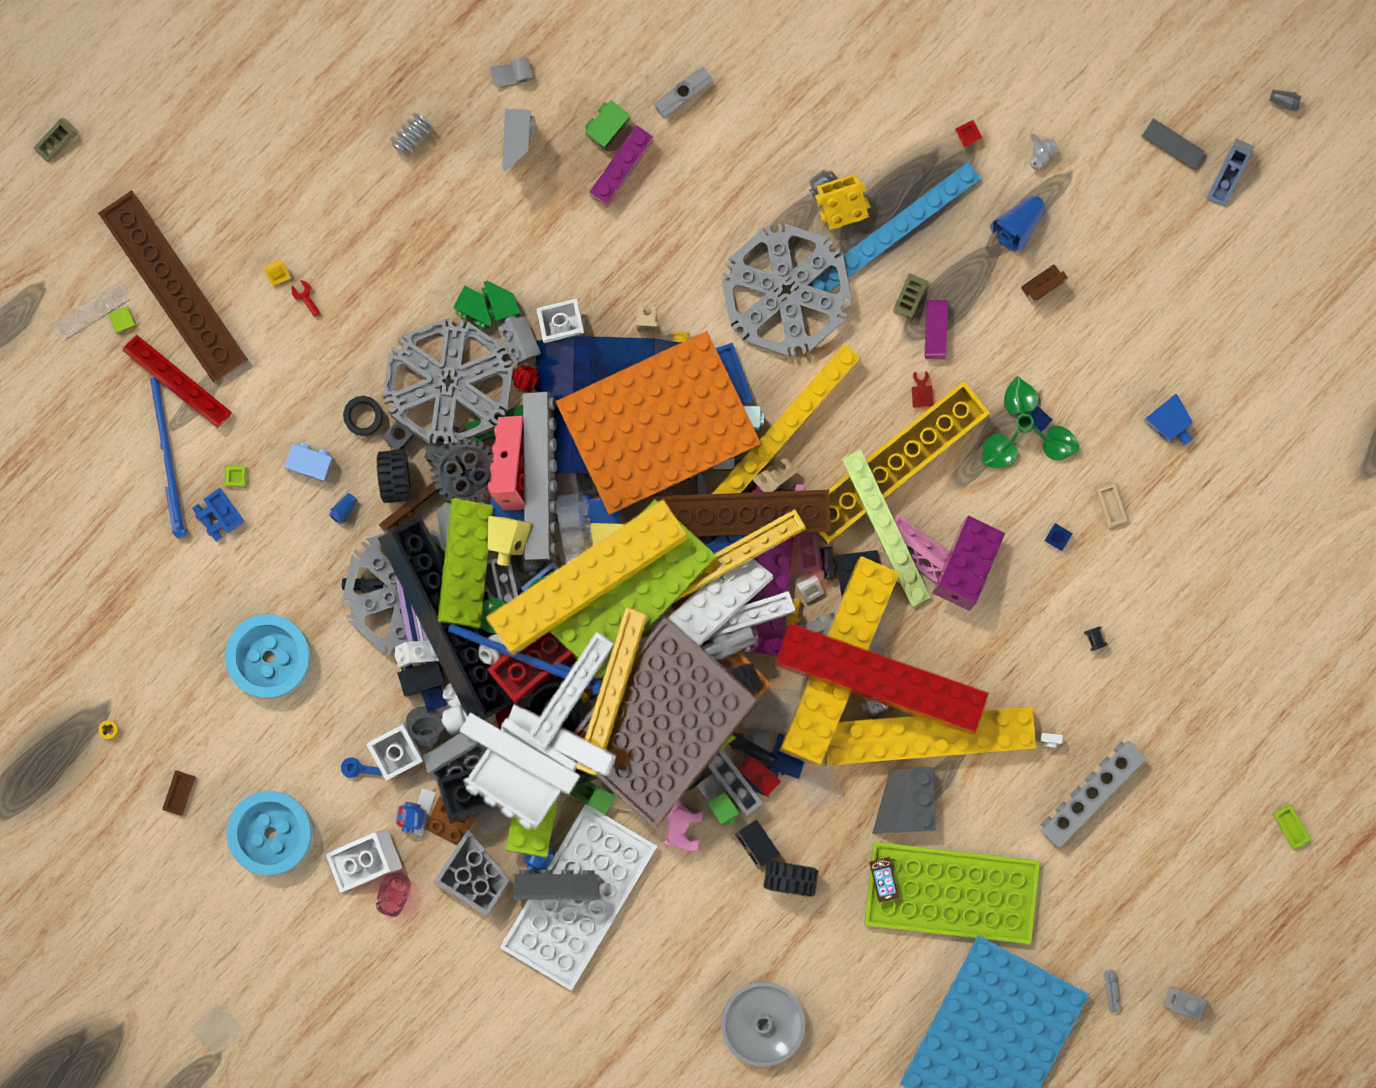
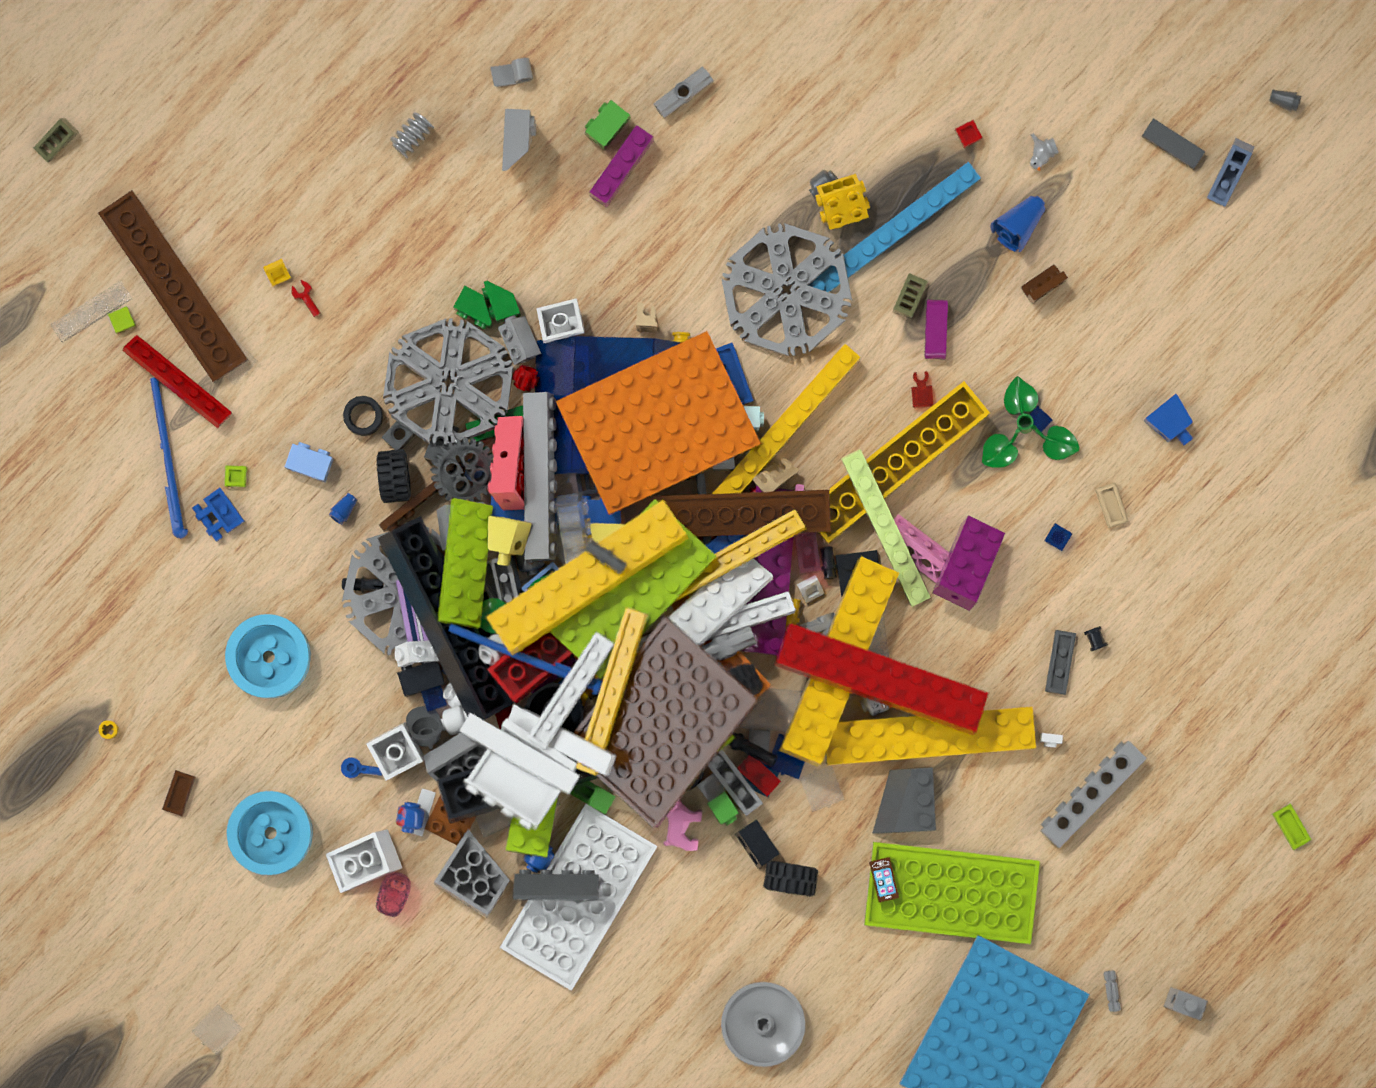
(606, 556): none -> dark grey pin
(1060, 662): none -> dark grey tile

